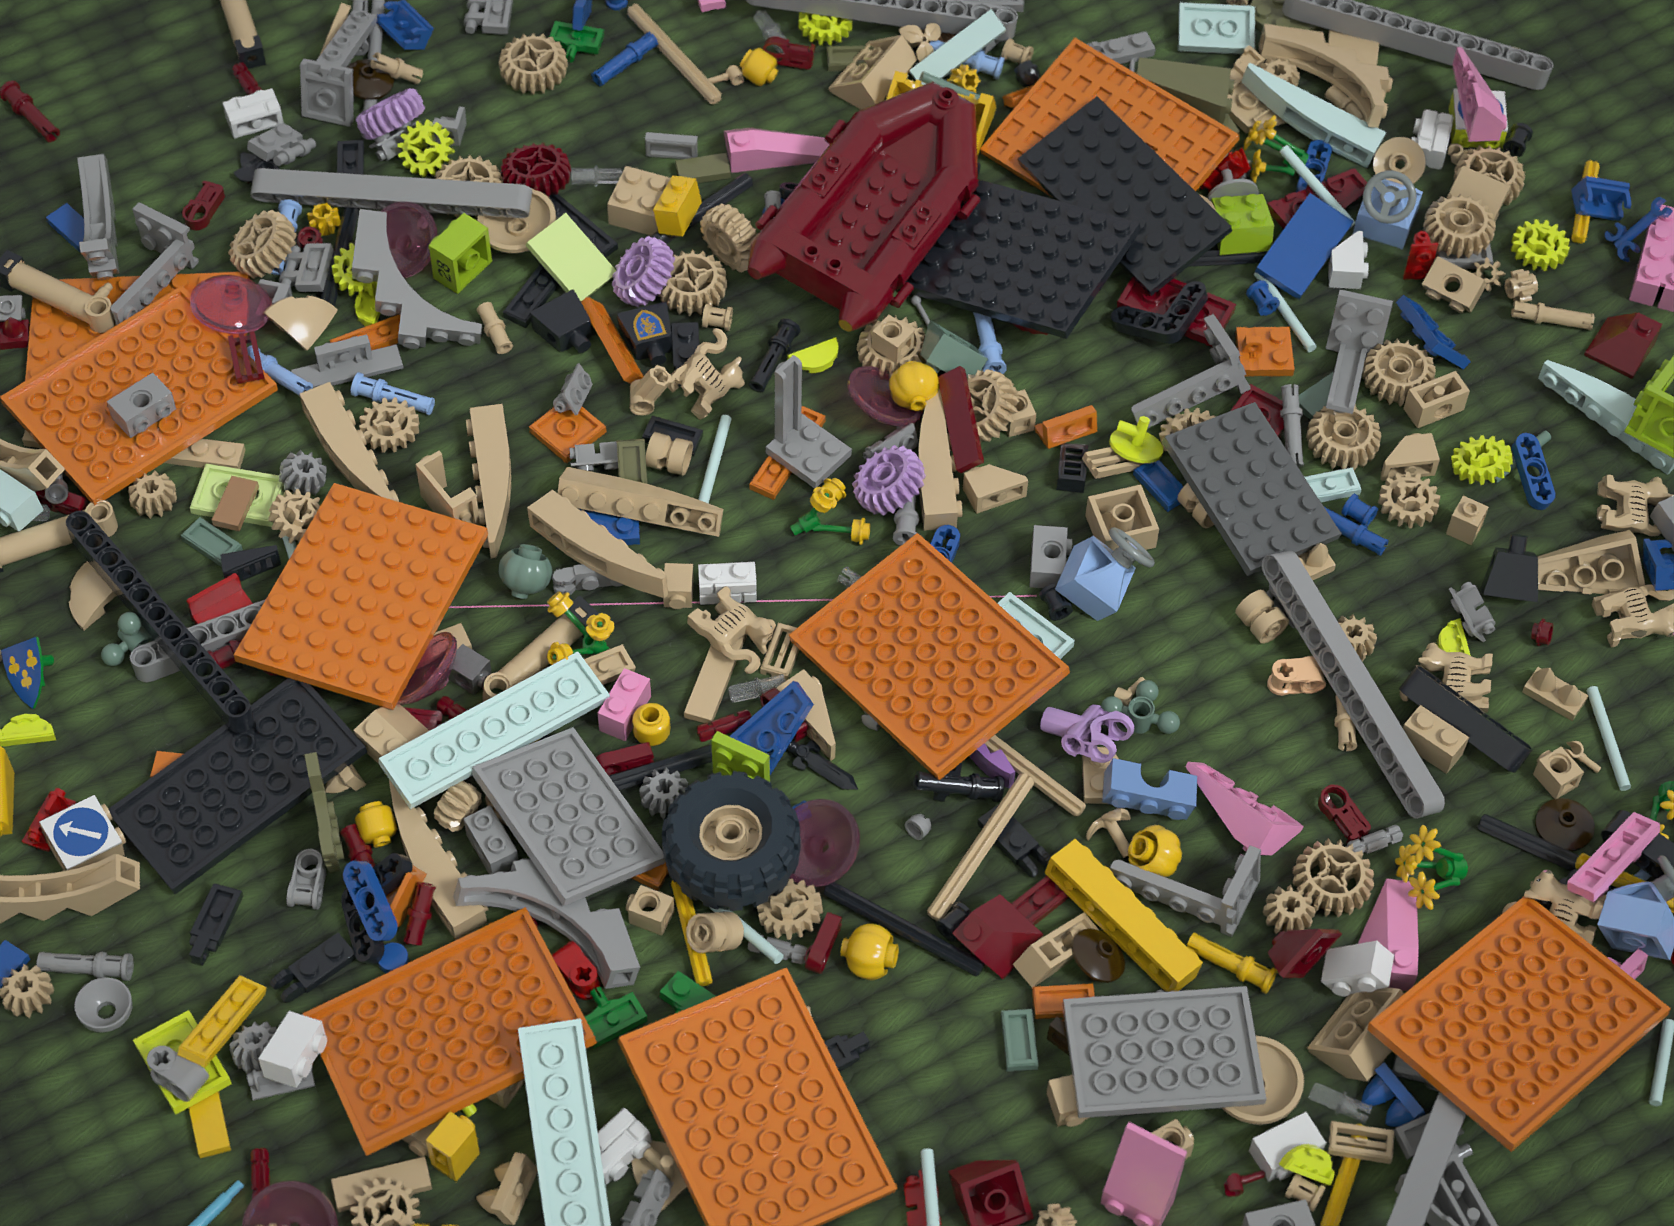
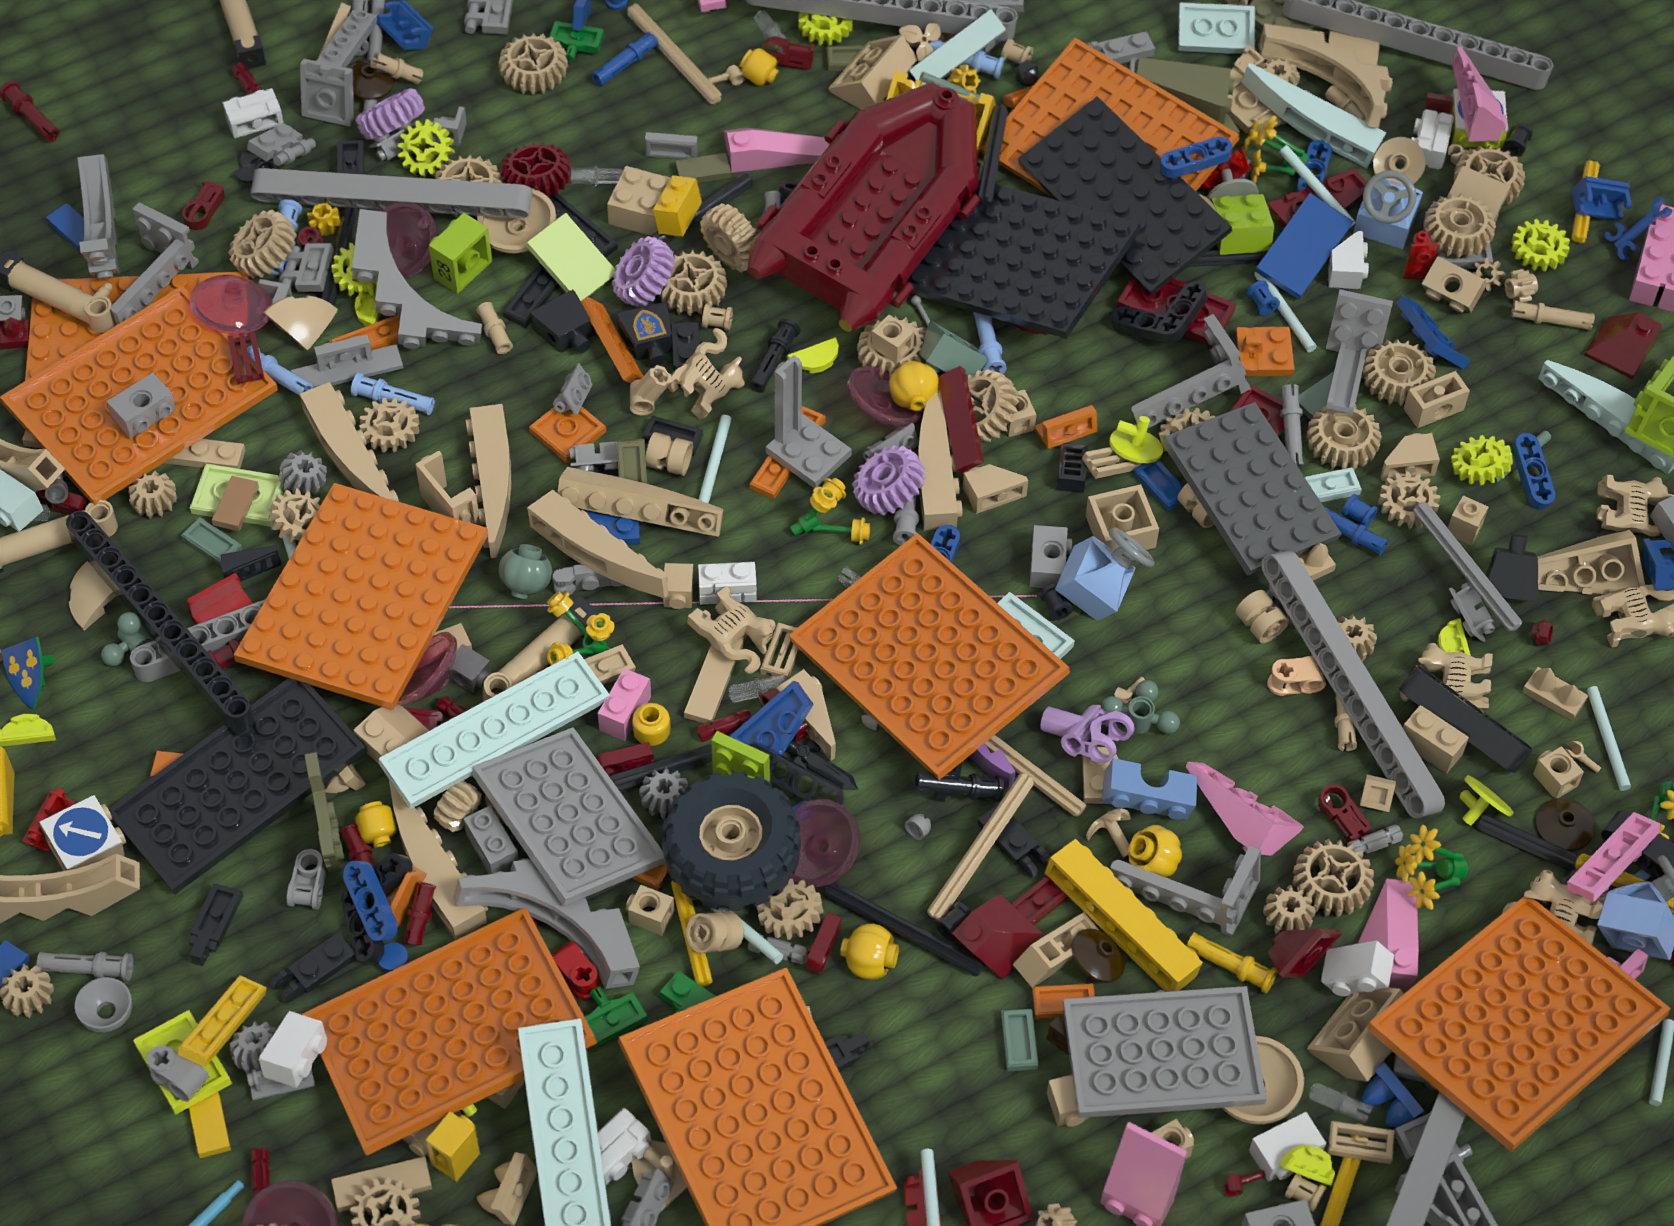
(796, 771): none -> black beam
(992, 154): none -> black axle
(1203, 148): none -> blue beam
(1377, 793): none -> tan plate
(1438, 103): none -> dark red plate
(1467, 567): none -> light grey axle
(1478, 806): none -> neon yellow shield

